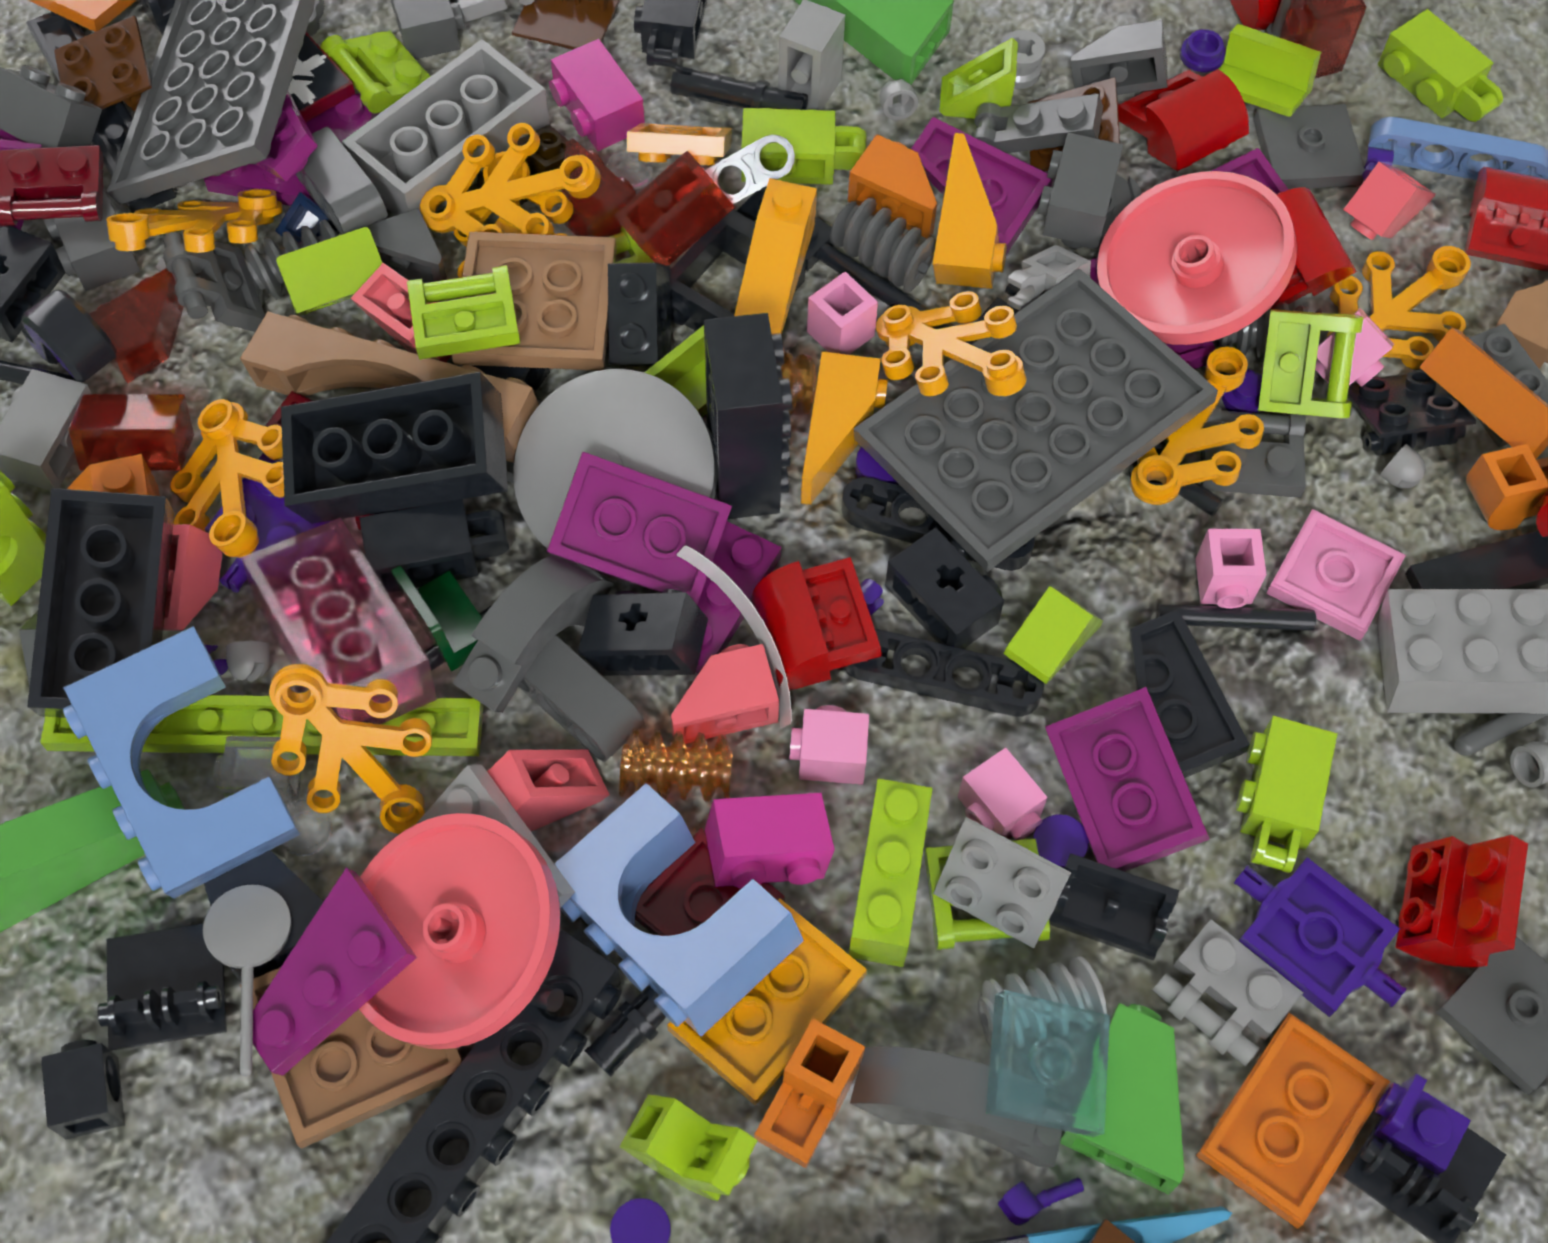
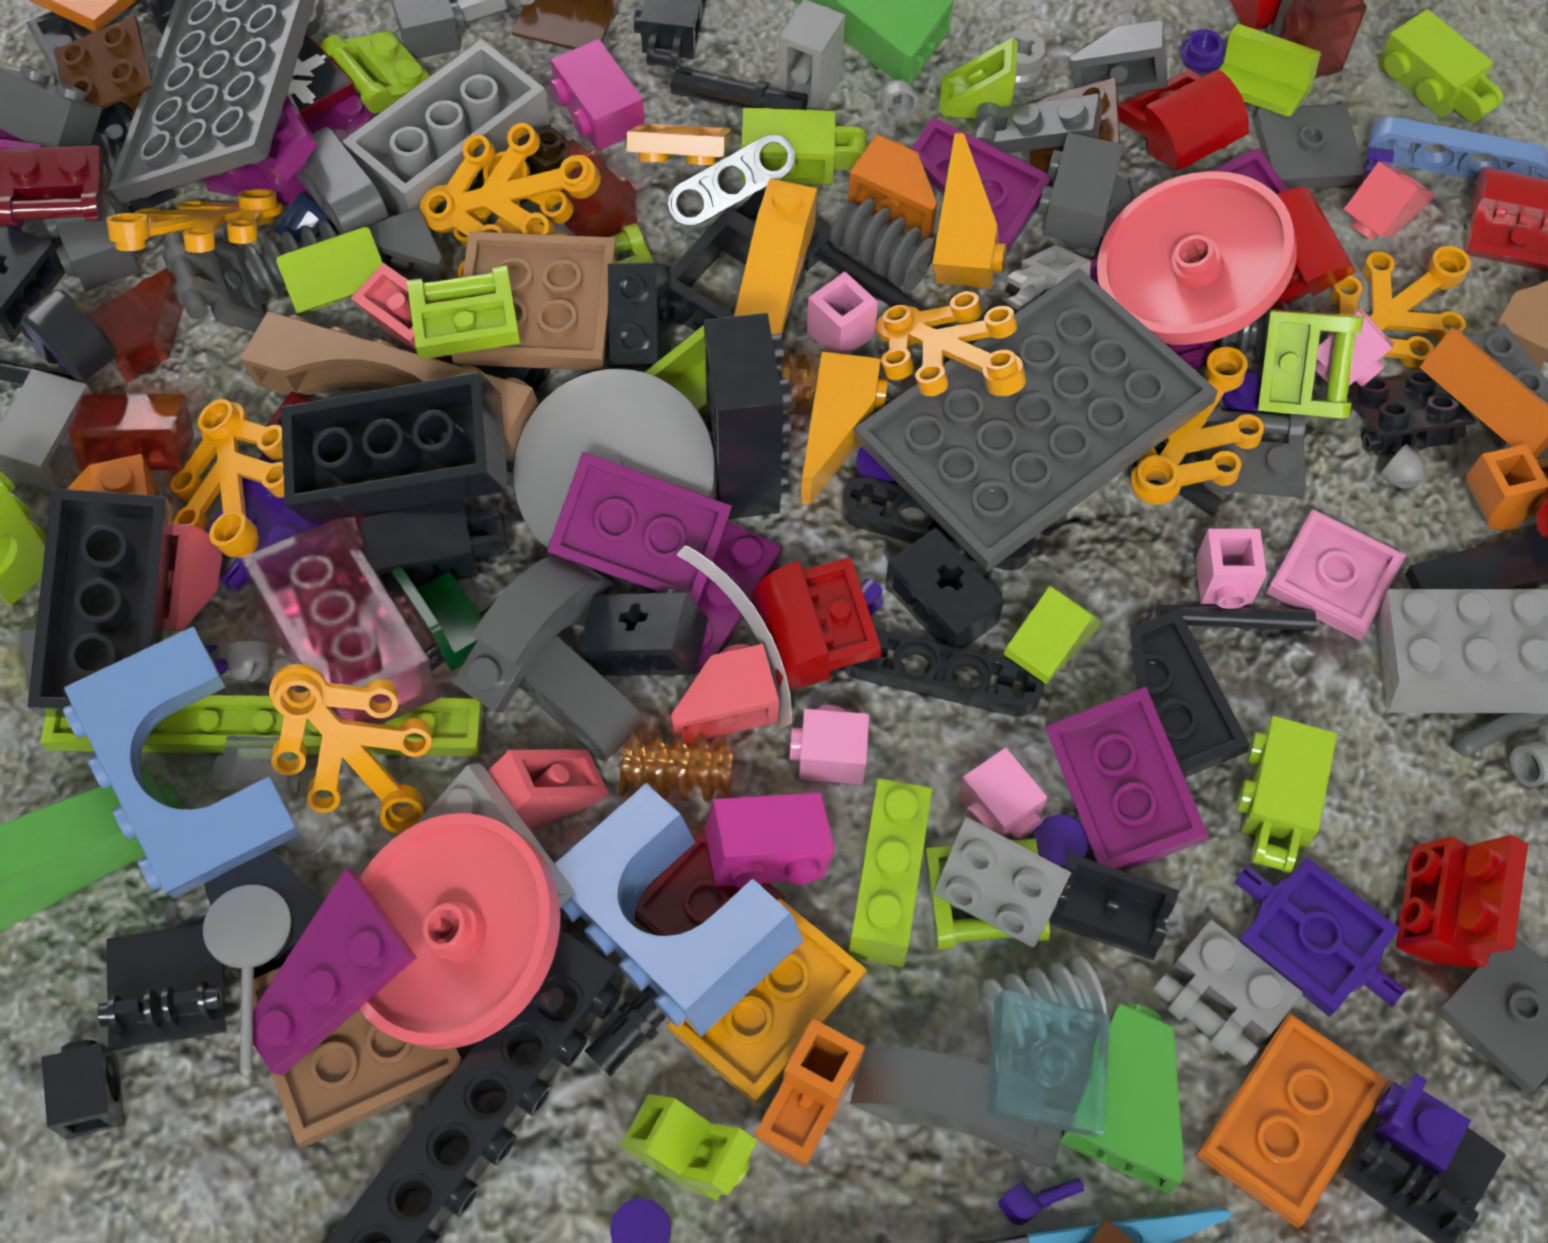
(674, 210): clear red brick -> none

